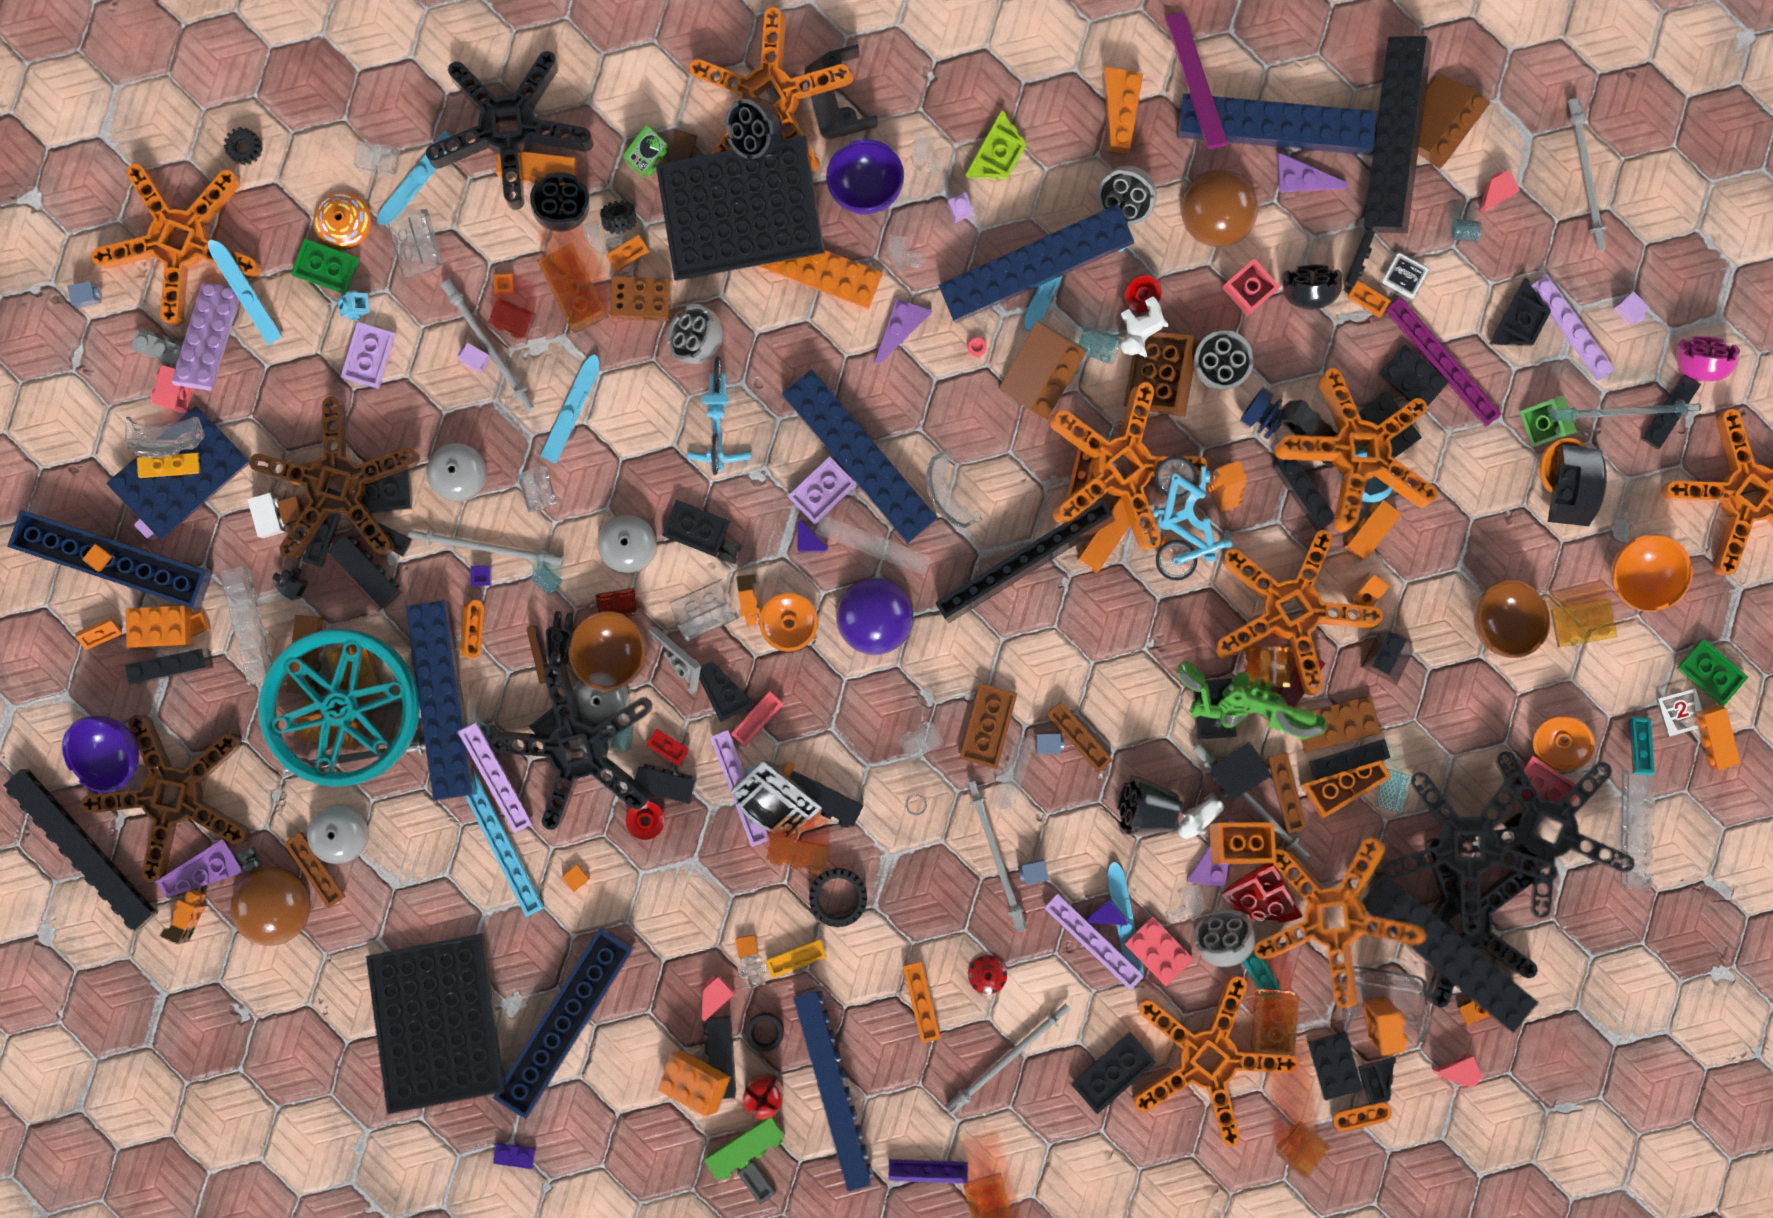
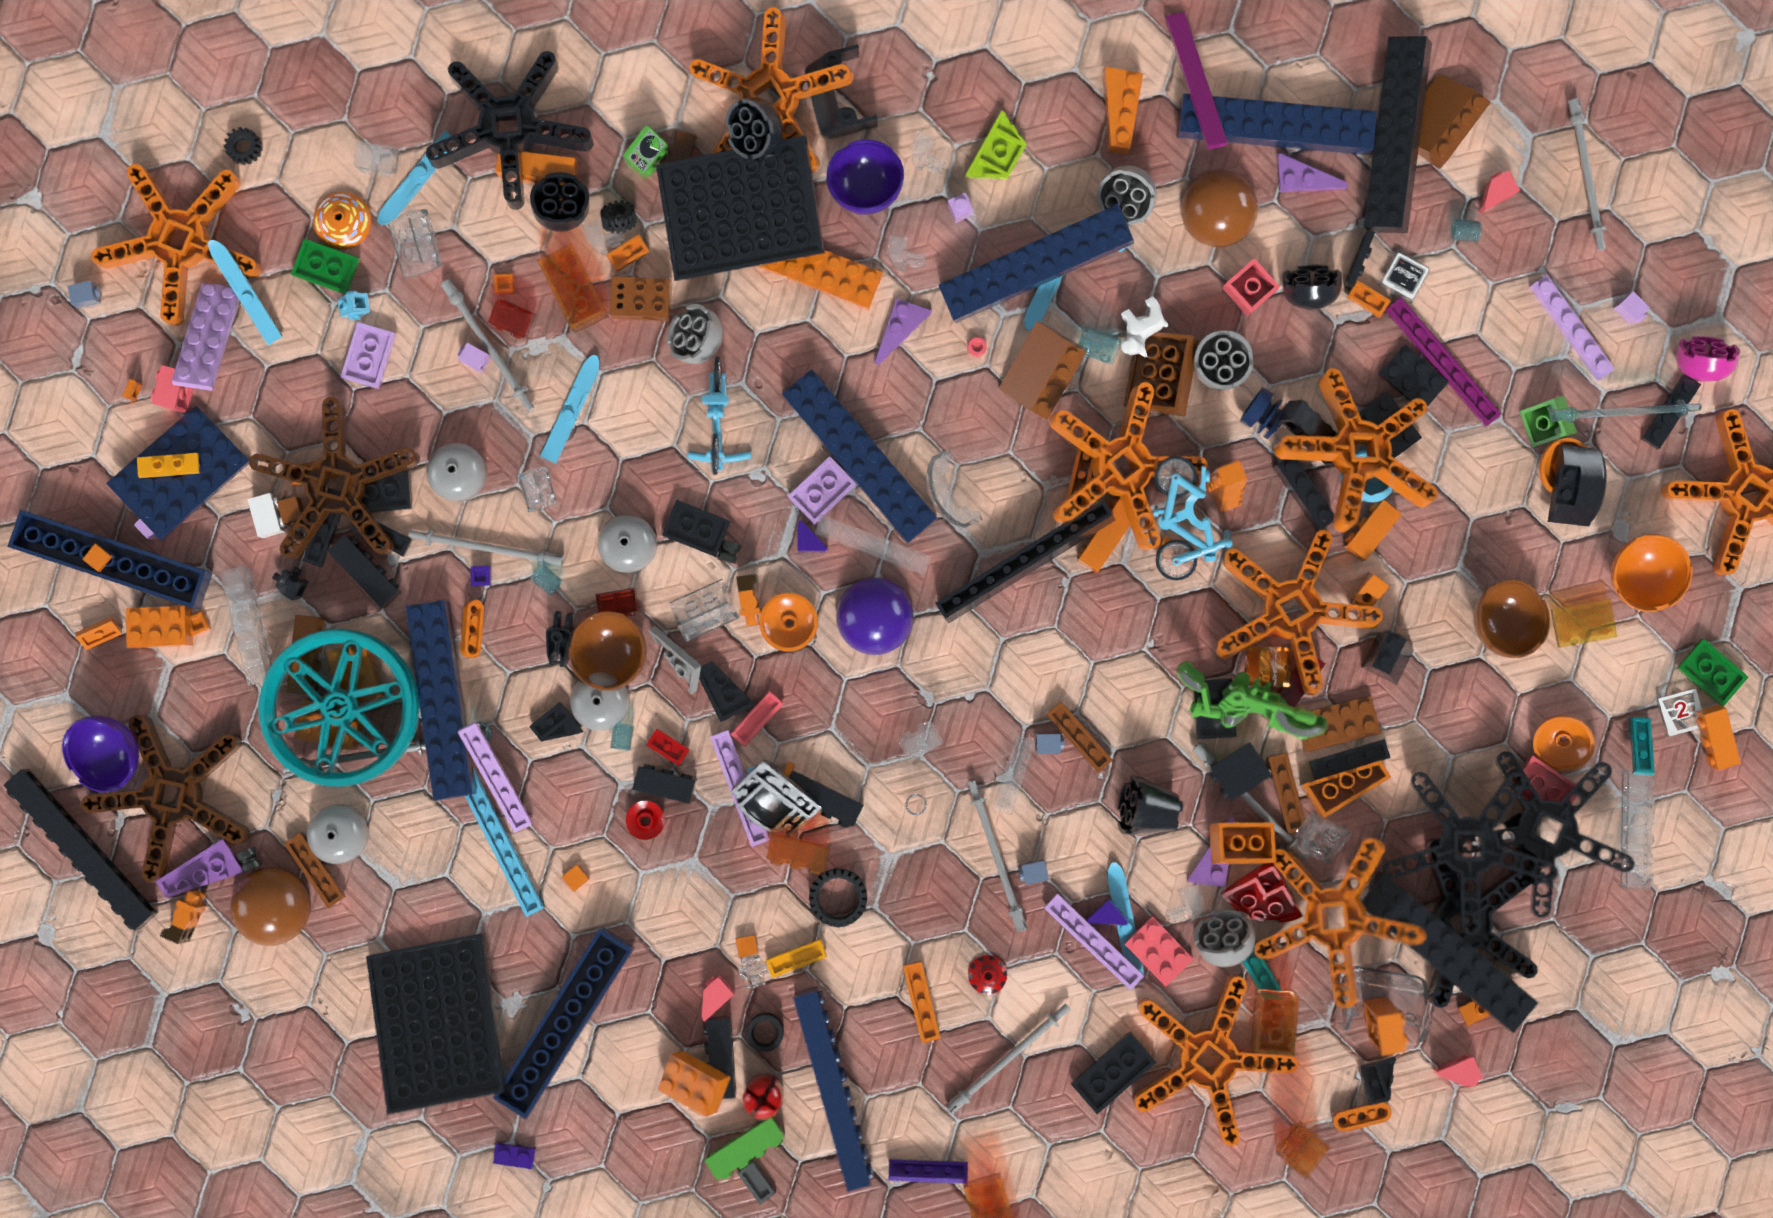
(132, 390): none -> orange tile
(157, 348): light grey brick -> none
(162, 439): clear windscreen -> none
(168, 666): black brick -> none
(537, 652): reddish brown tile -> none
(560, 755): black beam -> none
(988, 726): dark orange plate -> none
(1150, 287): red dish -> none
(1200, 816): white animal -> none
(1321, 837): none -> clear brick
(1334, 1066): black plate -> none
(1394, 791): clear light blue panel -> none
(1522, 318): black wing -> none

